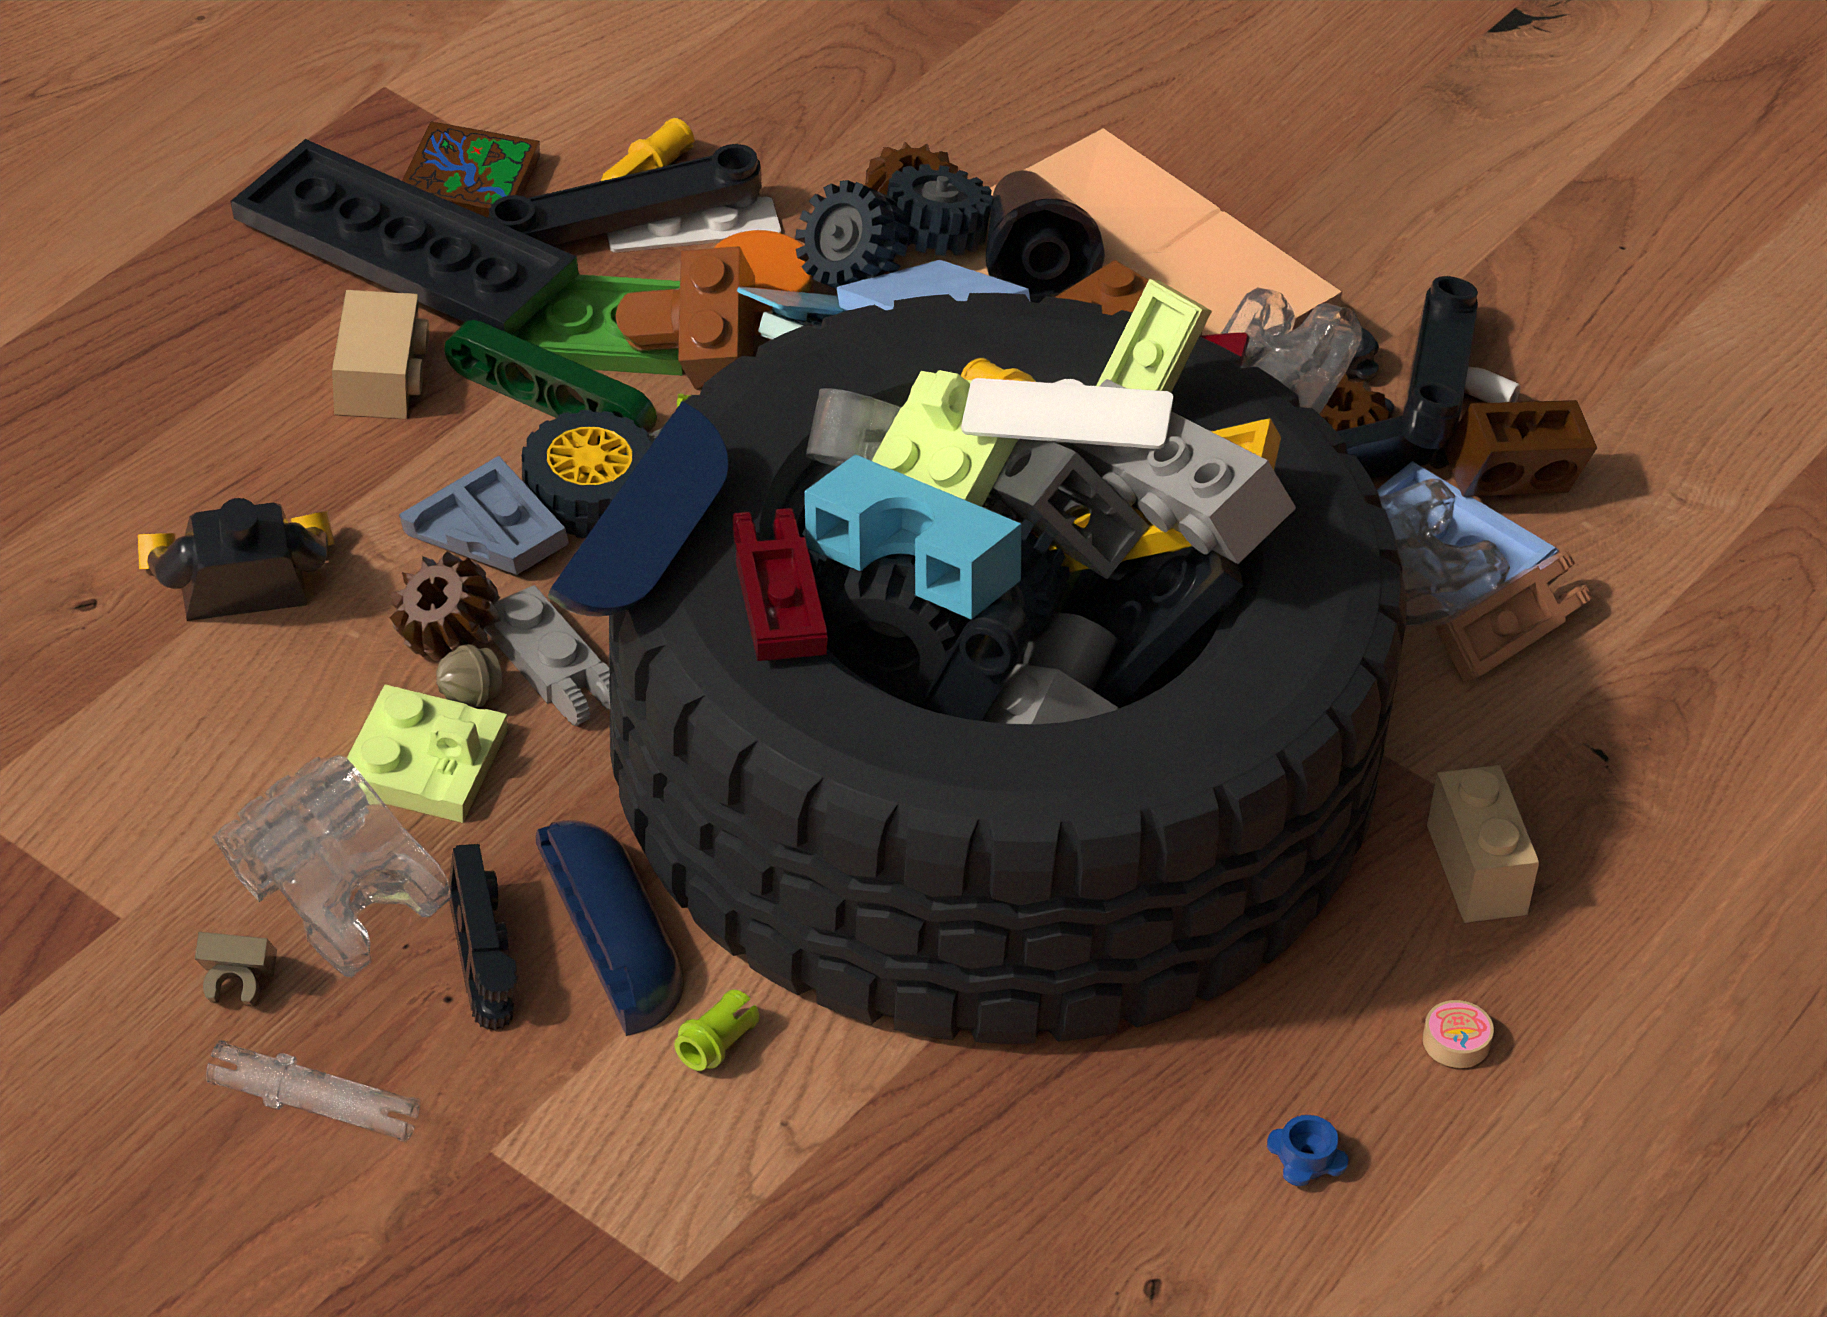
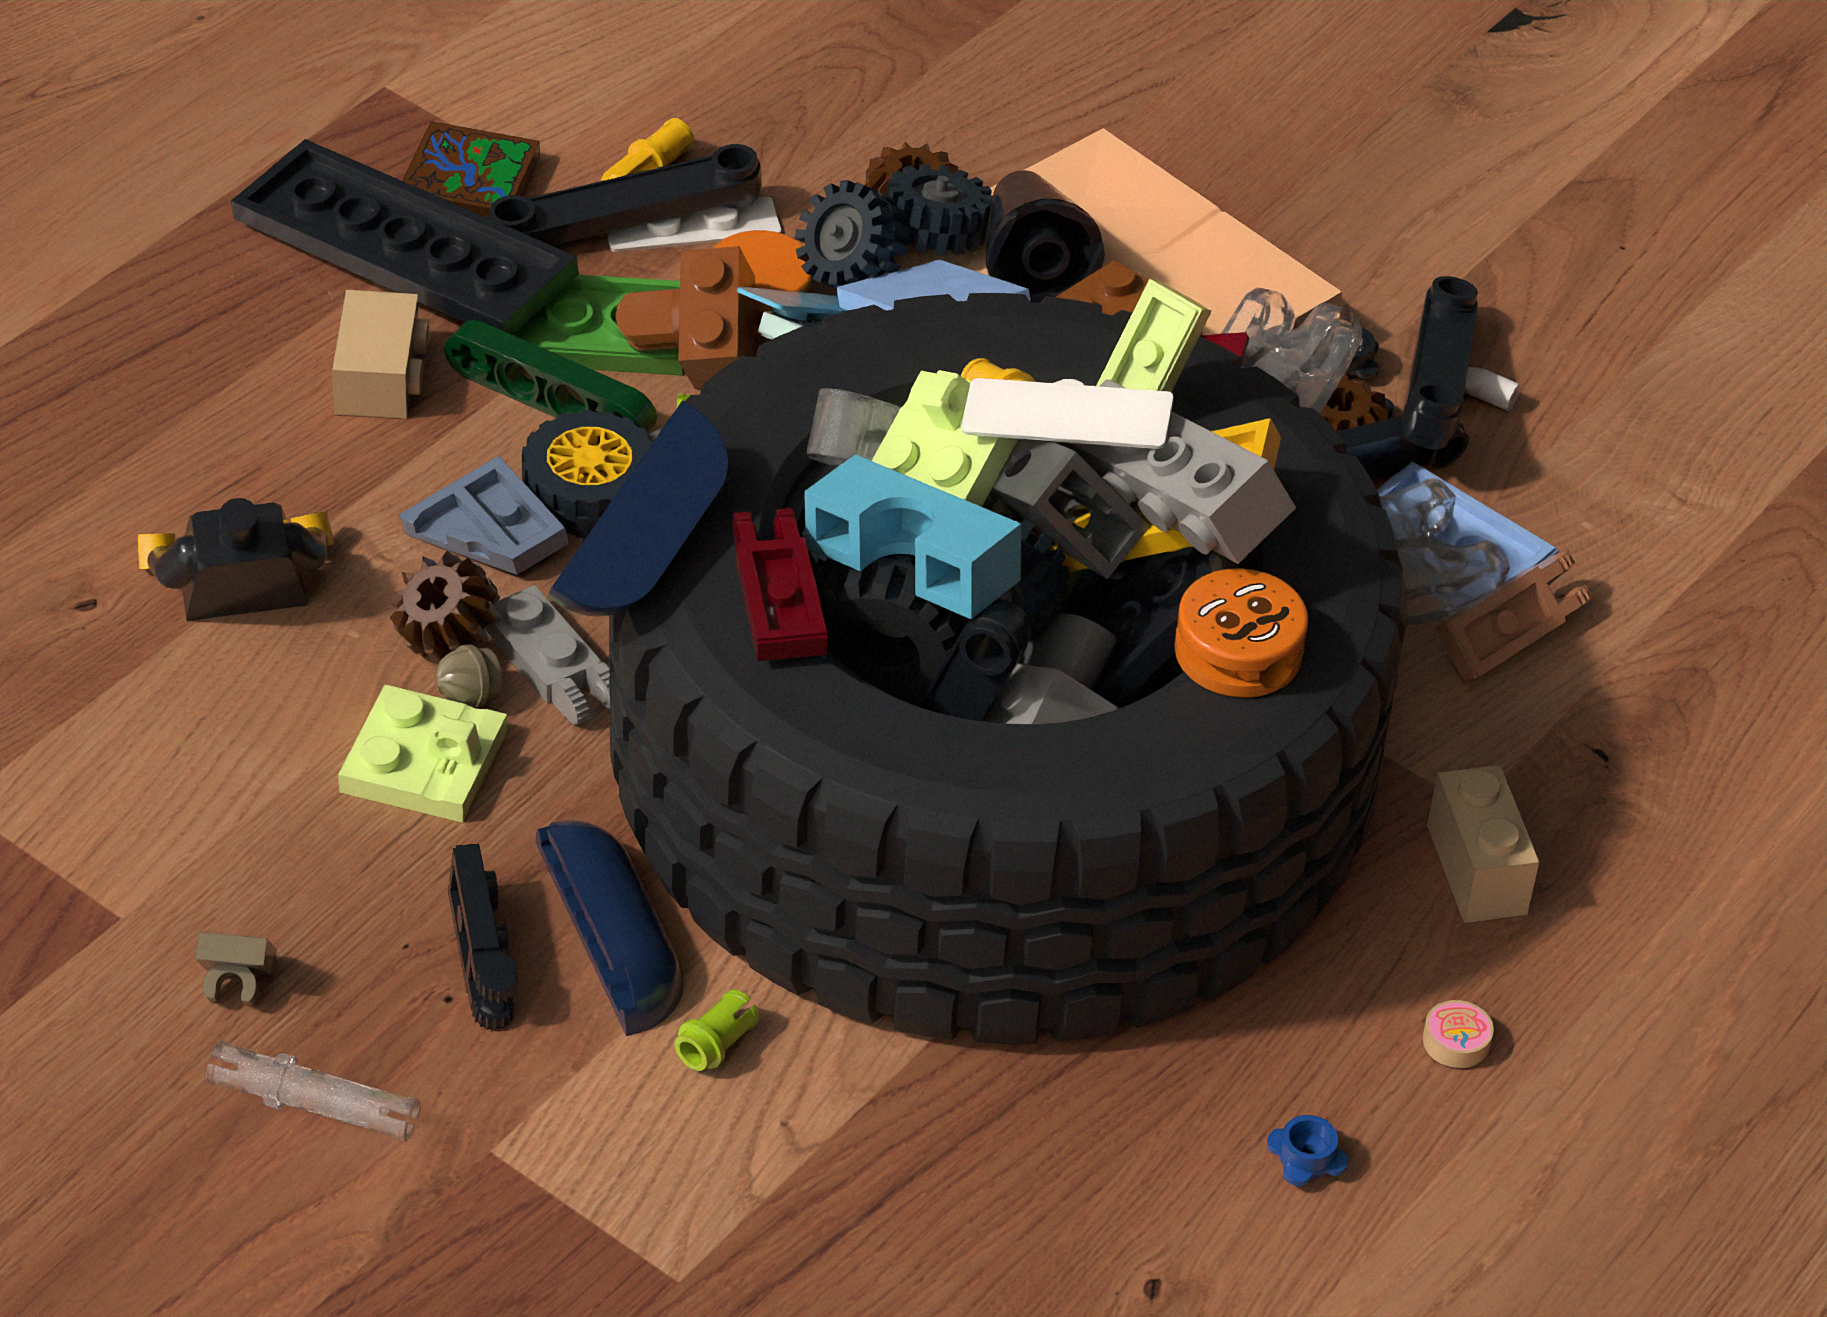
(331, 855): clear piece -> none
(1241, 633): none -> orange head
(1520, 448): reddish brown brick -> none

